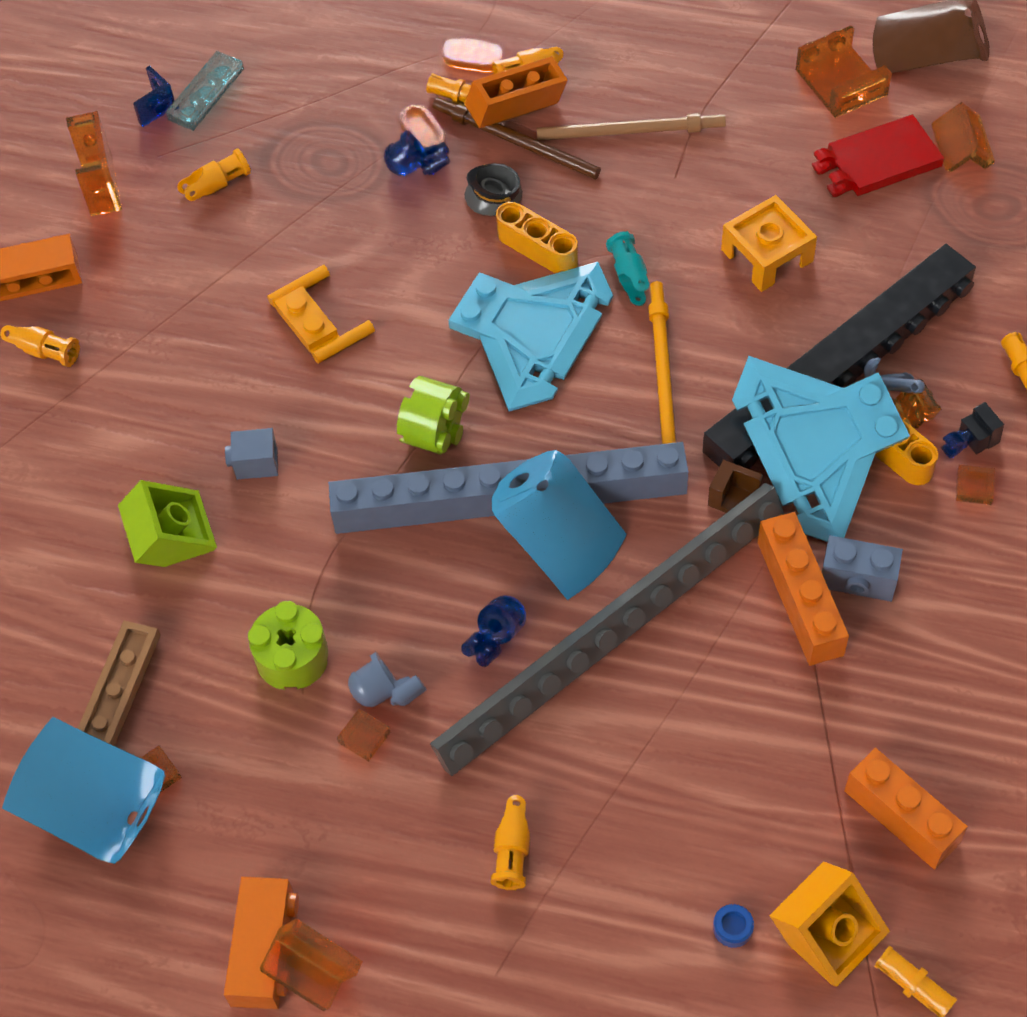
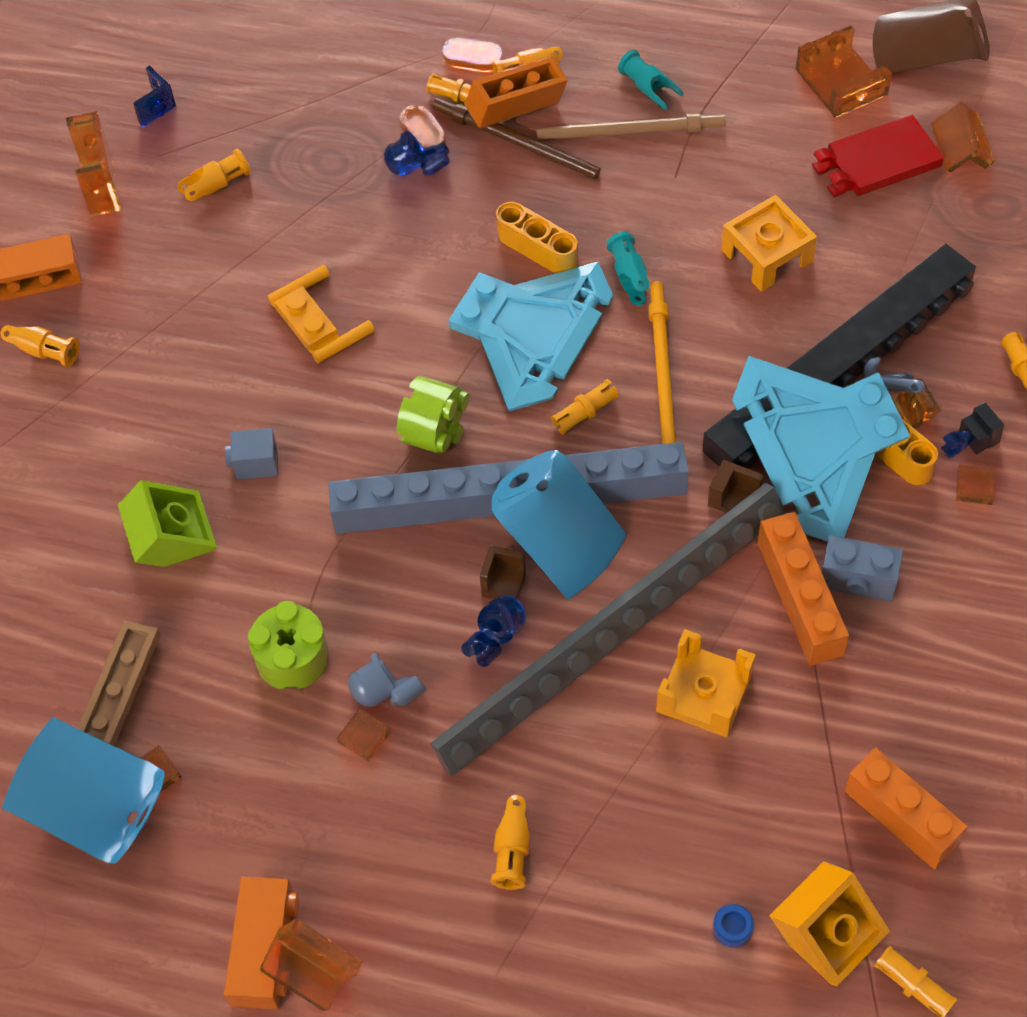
(204, 90): clear light blue plate -> none
(491, 187): dark grey piece -> none
(502, 573): none -> reddish brown panel
(584, 406): none -> light orange pin
(646, 77): none -> teal piece
(705, 686): none -> light orange panel

